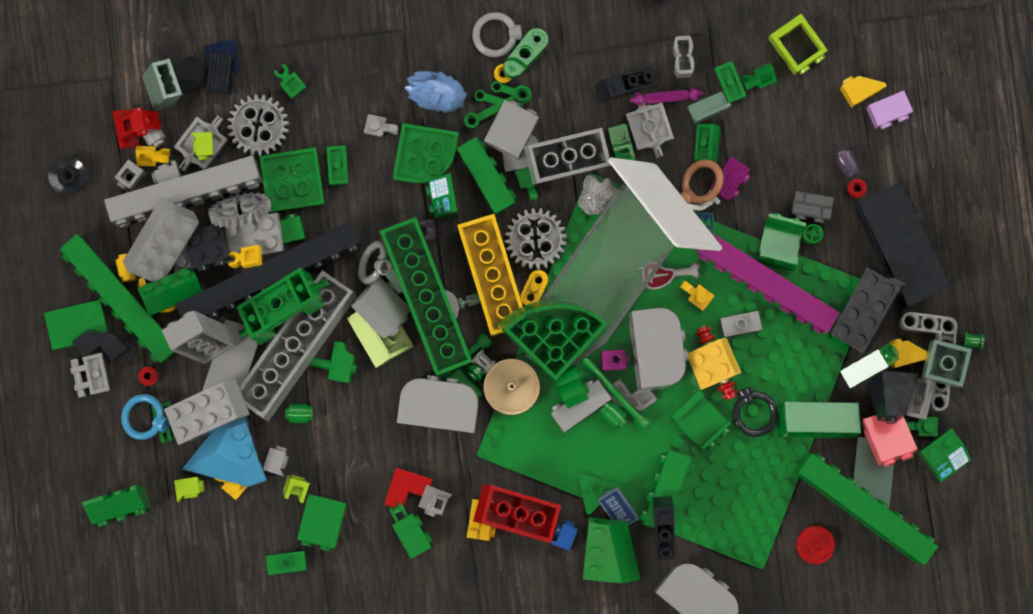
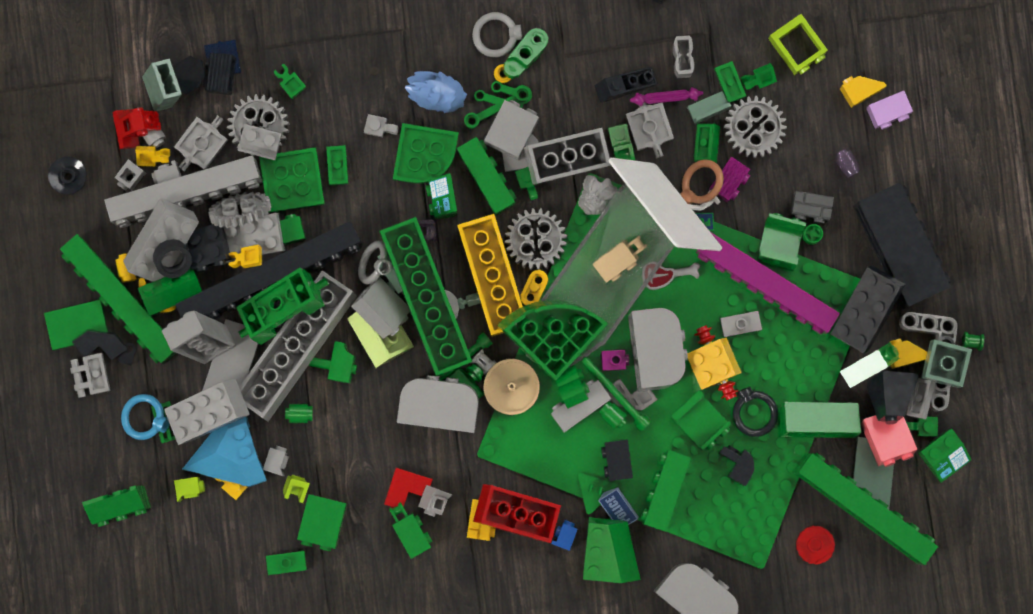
(154, 376): red plate -> none
(177, 270): none -> black tyre
(203, 145): lime window -> none
(260, 141): none -> light grey plate
(617, 460): none -> black brick
(619, 259): none -> tan brick
(664, 528): black slope -> none
(698, 296): yellow plate -> none
(743, 114): none -> light grey gear
(743, 466): none -> black brick
(863, 188): red plate -> none

